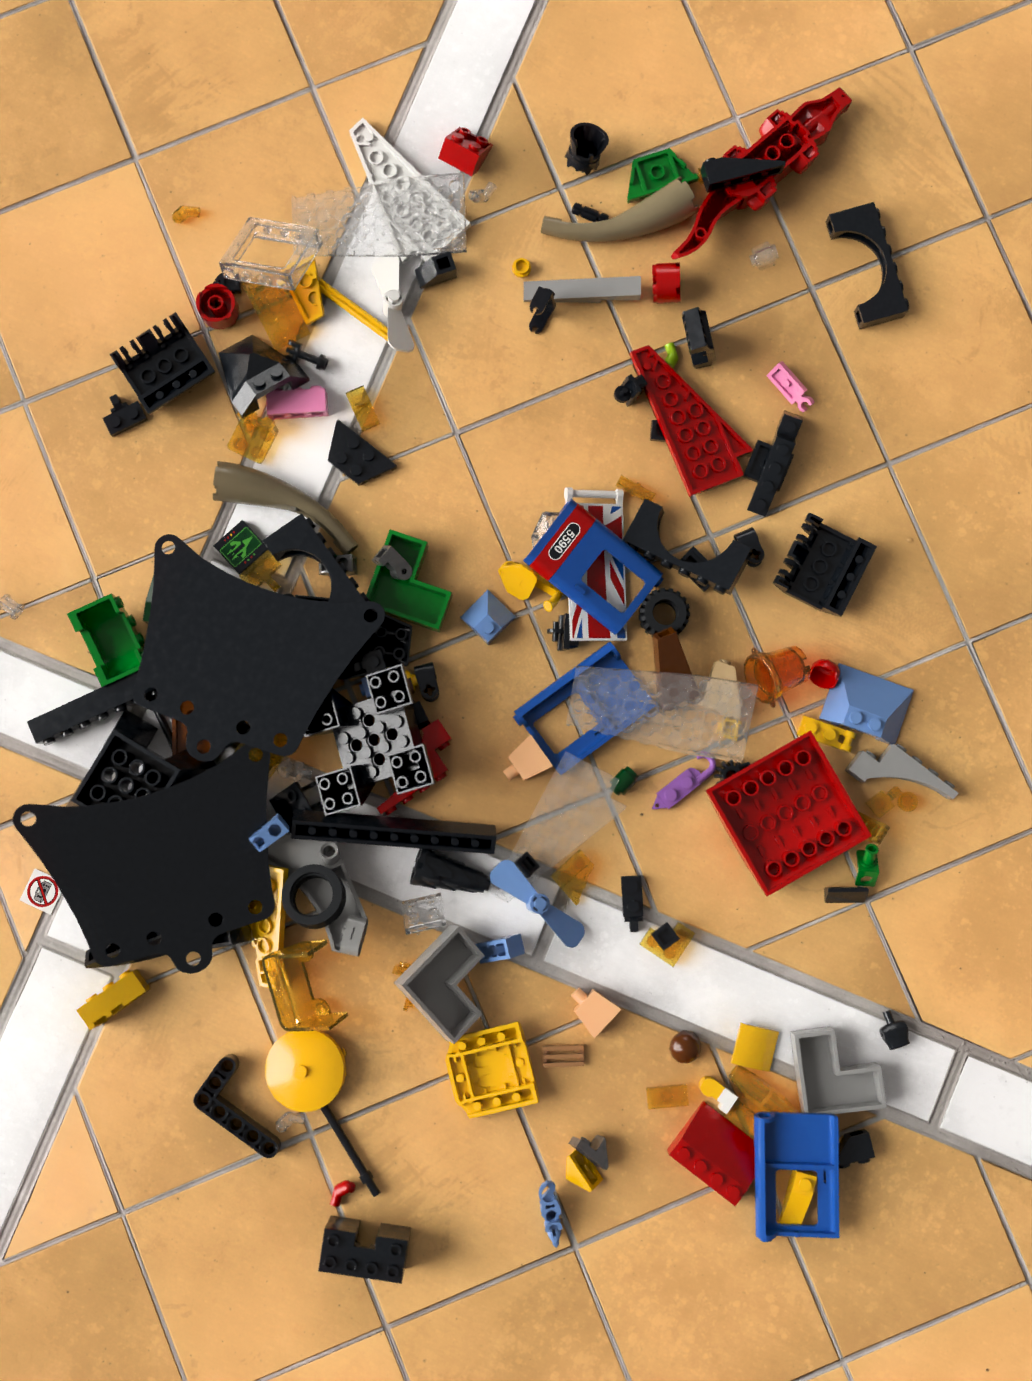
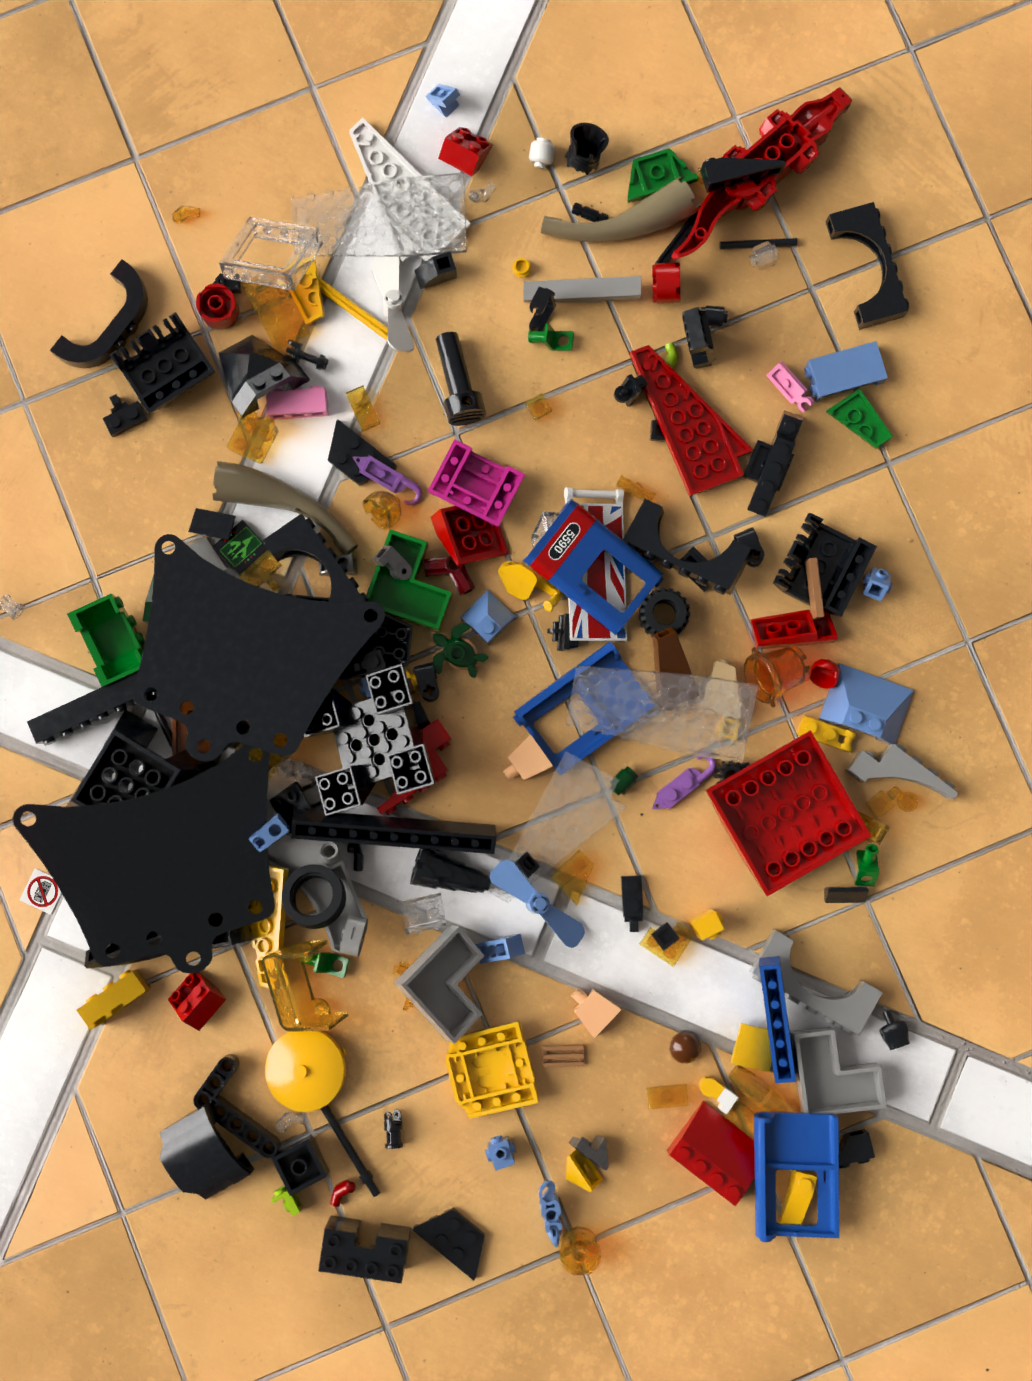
(117, 331): none -> black arch
(196, 1000): none -> red slope
(199, 1156): none -> black slope
(206, 551): none -> white slope
(212, 524): none -> black piece
(290, 1203): none -> lime bracket
(300, 1165): none -> black brick
(324, 963): none -> green bracket
(358, 856): none -> black arm
(384, 508): none -> clear yellow cylinder
(387, 477): none -> medium lavender plate
(392, 1127): none -> black piece
(444, 98): none -> medium blue slope
(455, 1239): none -> black wing
(457, 651): none -> dark green animal
(460, 576): none -> dark red piece
(464, 404): none -> black piece
(468, 536): none -> red slope
(475, 483): none -> dark pink slope
(501, 1159): none -> medium blue brick
(538, 407): none -> clear yellow plate
(542, 152): none -> white head
(551, 338): none -> green bracket
(583, 1262): none -> clear yellow brick
(678, 240): none -> black axle
(707, 924): none -> yellow brick
(715, 315): none -> black brick
(751, 243): none -> black bar
(777, 1019): none -> blue brick
(792, 630): none -> red slope
(814, 588): none -> medium nougat tile
(845, 370): none -> medium blue panel
(848, 1009): none -> light grey arch
(861, 418): none -> green wing
(877, 583): none -> medium blue brick

